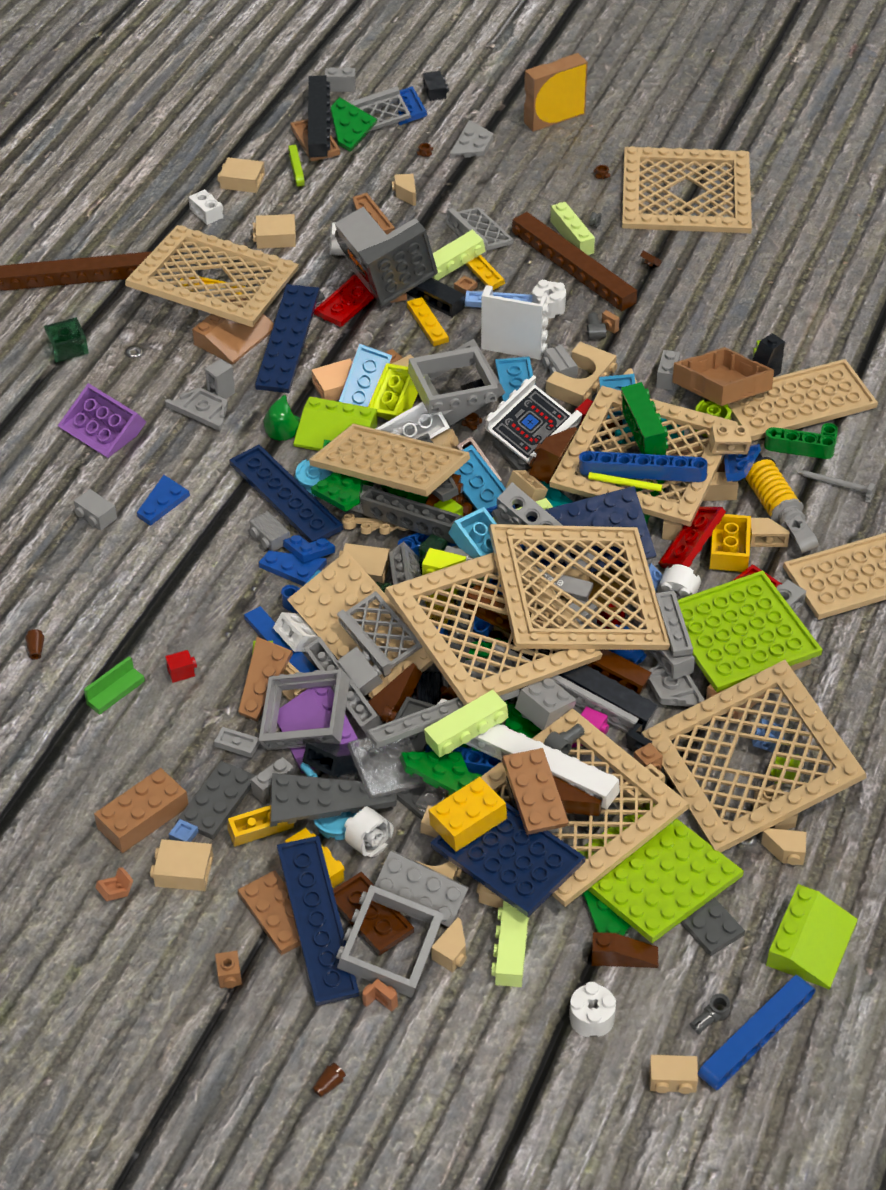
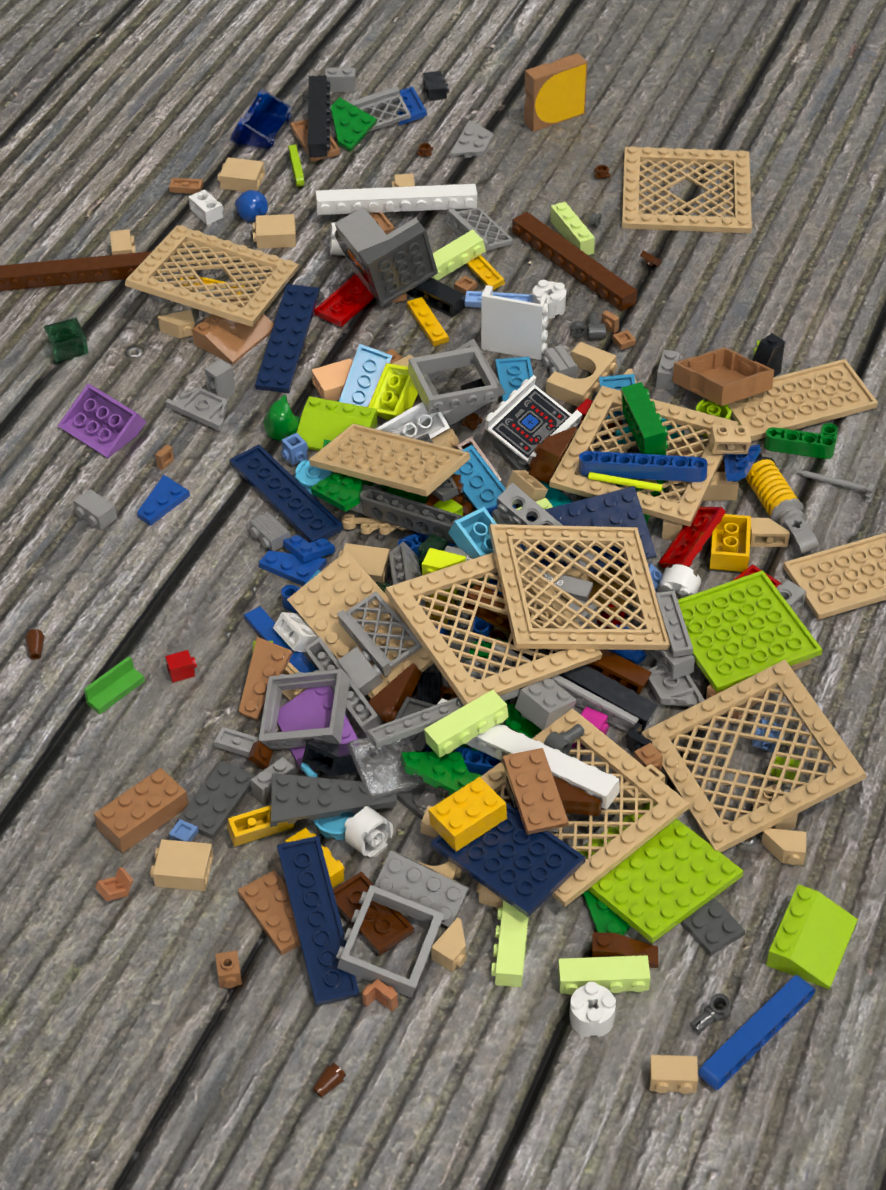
(122, 242): none -> tan brick
(164, 457): none -> medium nougat plate
(177, 324): none -> tan slope
(185, 185): none -> medium nougat plate
(251, 204): none -> blue brick
(260, 755): none -> reddish brown plate
(262, 121): none -> clear blue windscreen
(294, 449): none -> medium blue brick
(396, 199): none -> white brick
(574, 329): none -> dark grey bush
(613, 973): none -> yellowish green brick
(624, 339): none -> medium nougat plate

